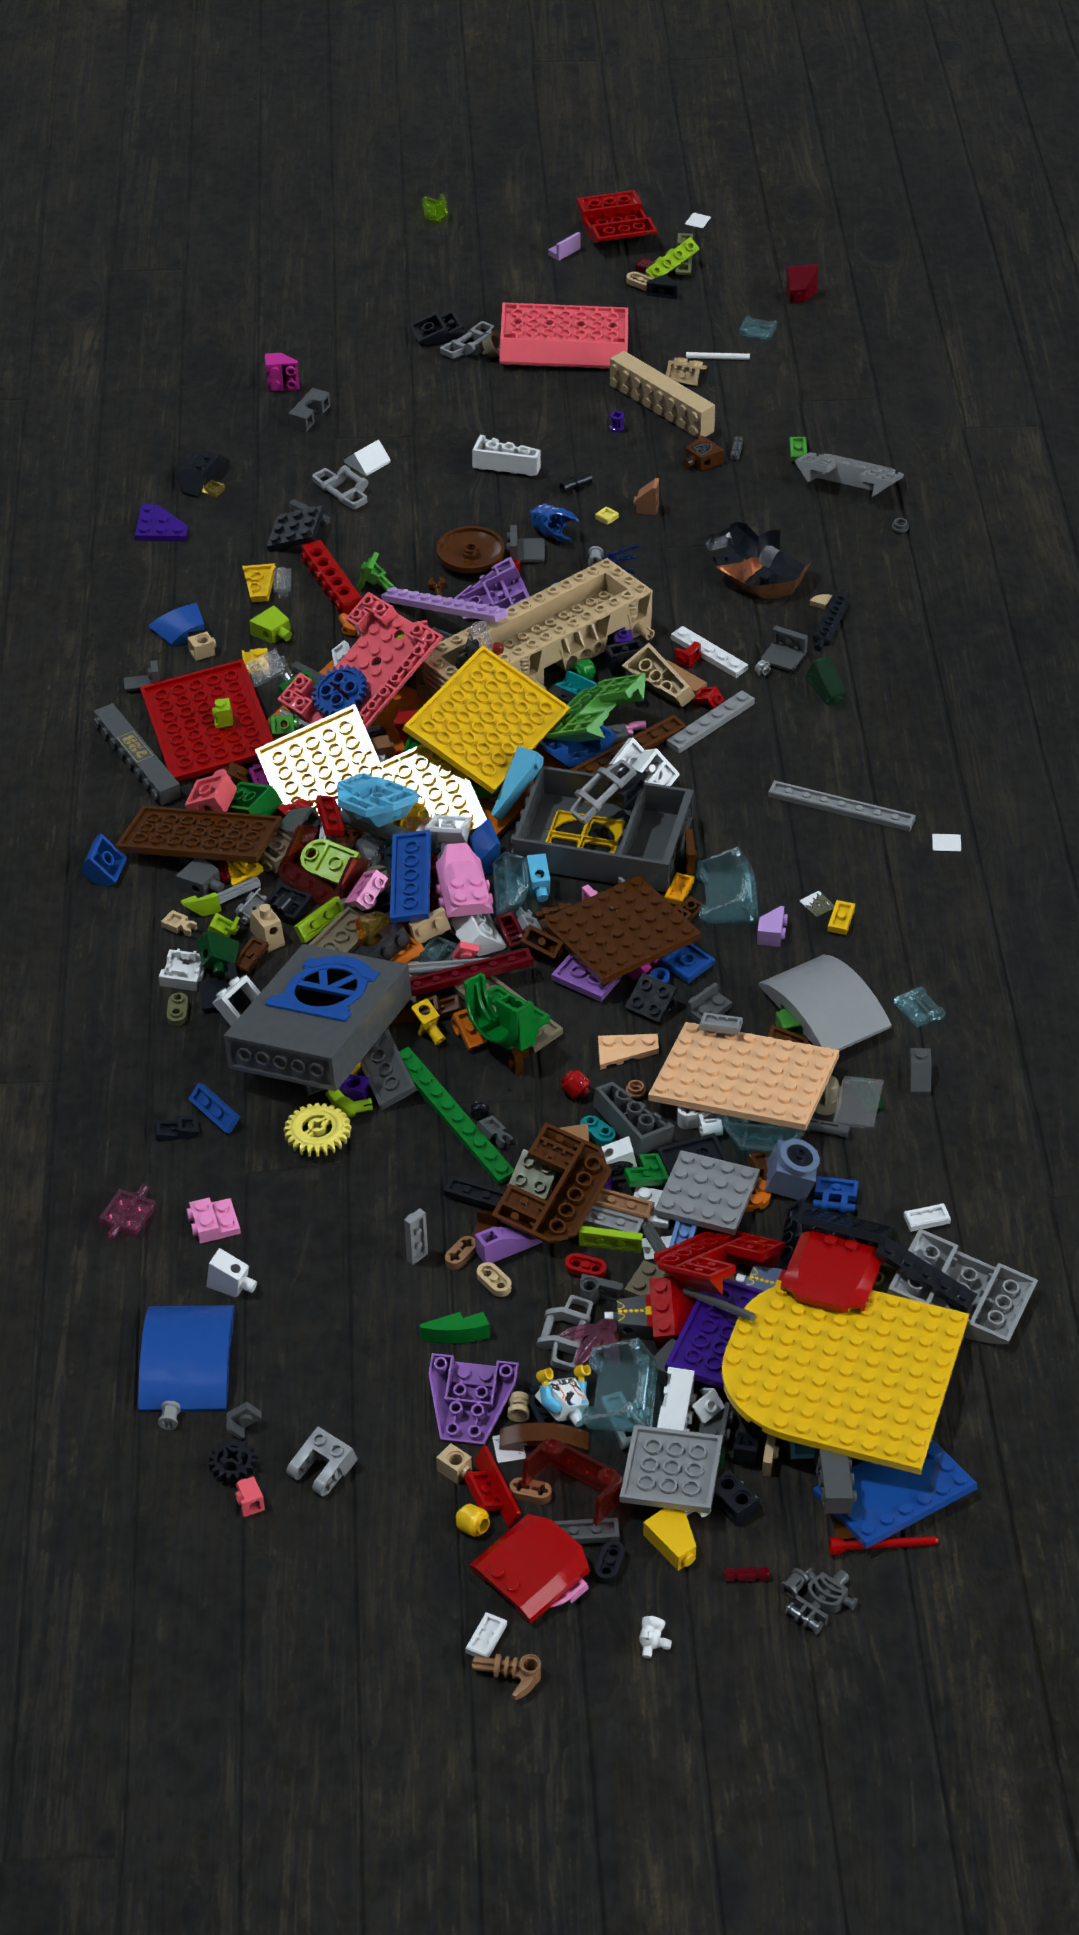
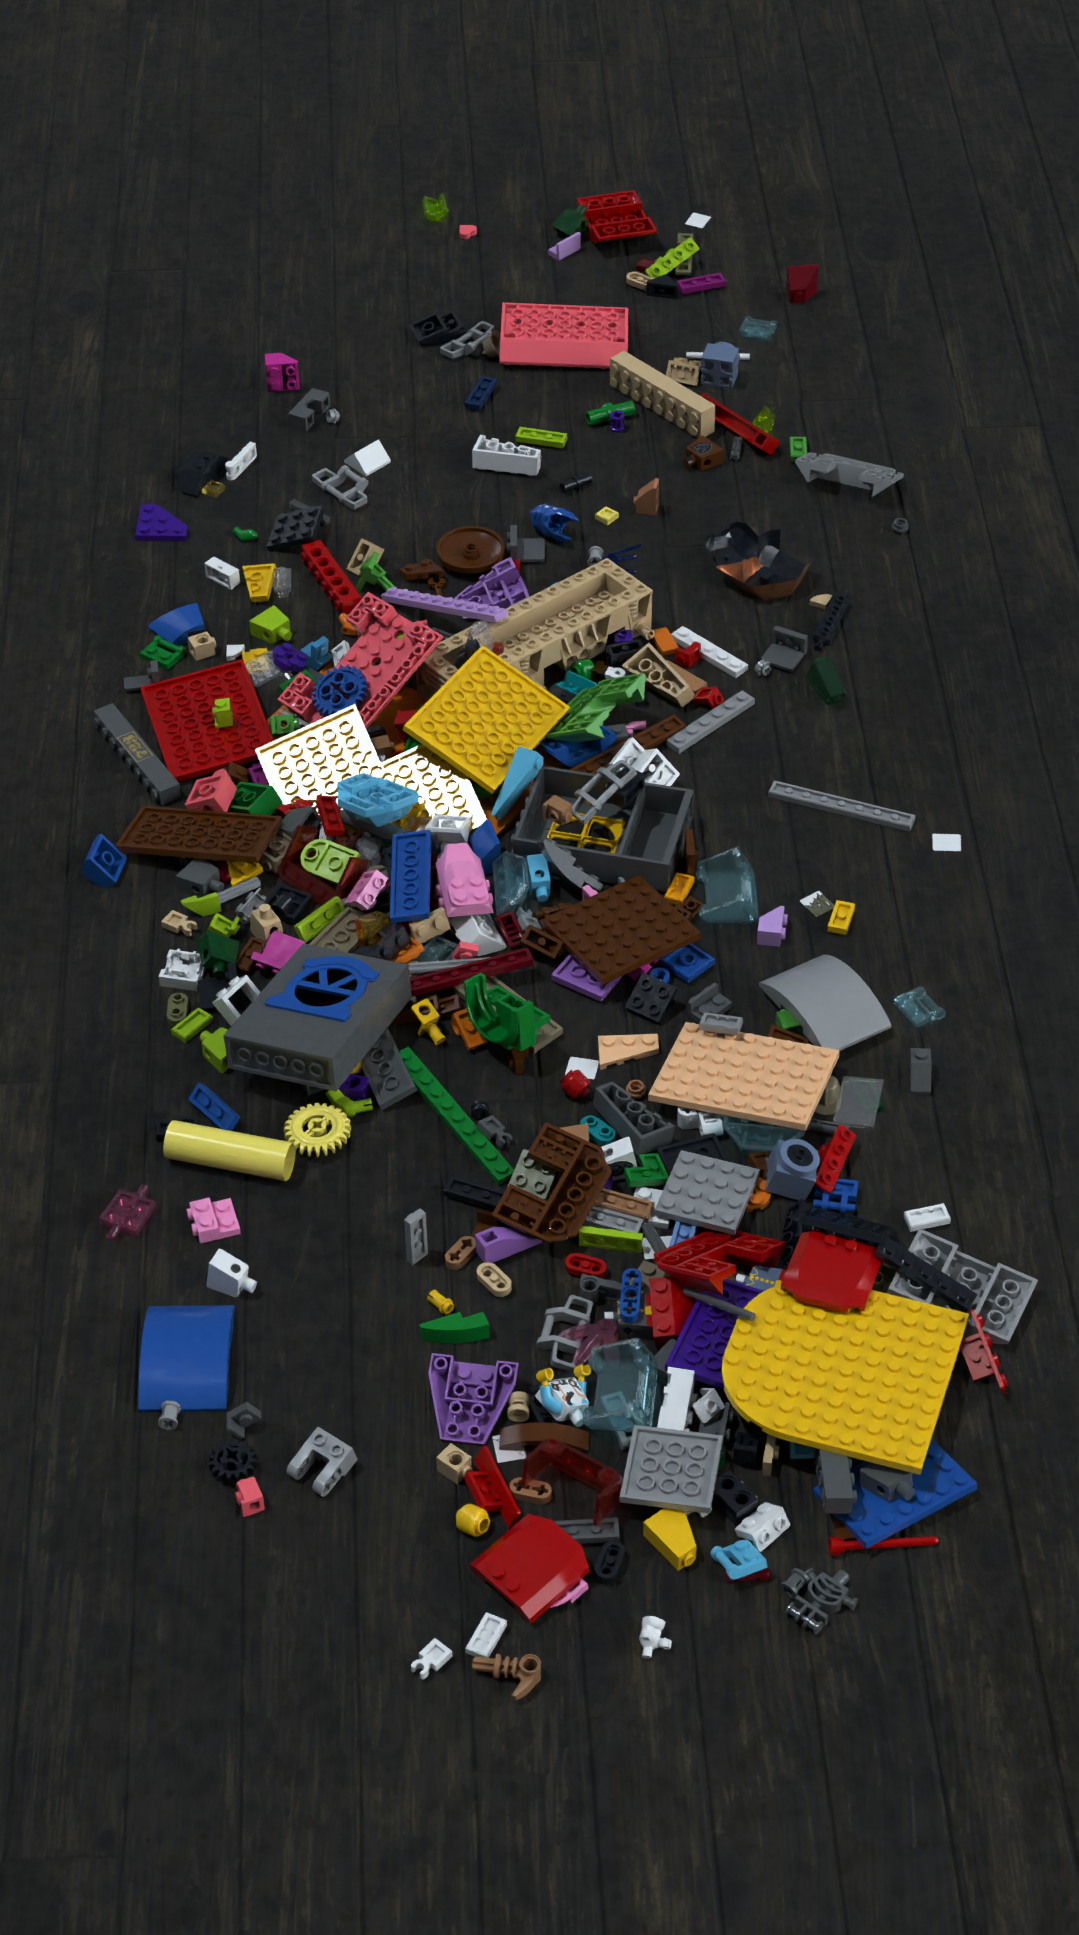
(164, 658): none -> green plate
(192, 1025): none -> lime tile
(214, 1048): none -> lime torso
(217, 569): none -> white piece
(229, 1150): none -> light yellow piece
(234, 651): none -> white tile
(241, 461): none -> white plate
(245, 535): none -> green arm
(276, 952): none -> dark pink bracket
(289, 658): none -> dark purple plate
(317, 653): none -> dark azure brick
(332, 416): none -> light grey plate
(362, 553): none -> tan slope
(421, 570): none -> reddish brown wing
(432, 1656): none -> white plate
(444, 1305): none -> yellow pin
(467, 231): none -> coral tile
(480, 393): none -> dark blue plate
(541, 437): none -> lime plate
(557, 810): none -> medium nougat brick
(562, 864): none -> dark grey slope
(571, 221): none -> dark green torso
(586, 1066): none -> white sticker
(602, 672): none -> leg
(603, 414): none -> green piece
(626, 1302): none -> blue beam
(664, 641): none -> orange tile
(701, 283): none -> magenta plate
(720, 365): none -> sand blue piece
(743, 427): none -> red arch
(745, 1556): none -> medium azure plate
(763, 1525): none -> white bracket
(764, 420): none -> clear neon green hat
(833, 1157): none -> red bracket
(887, 1482): none -> dark grey torso
(979, 1357): none -> red bracket

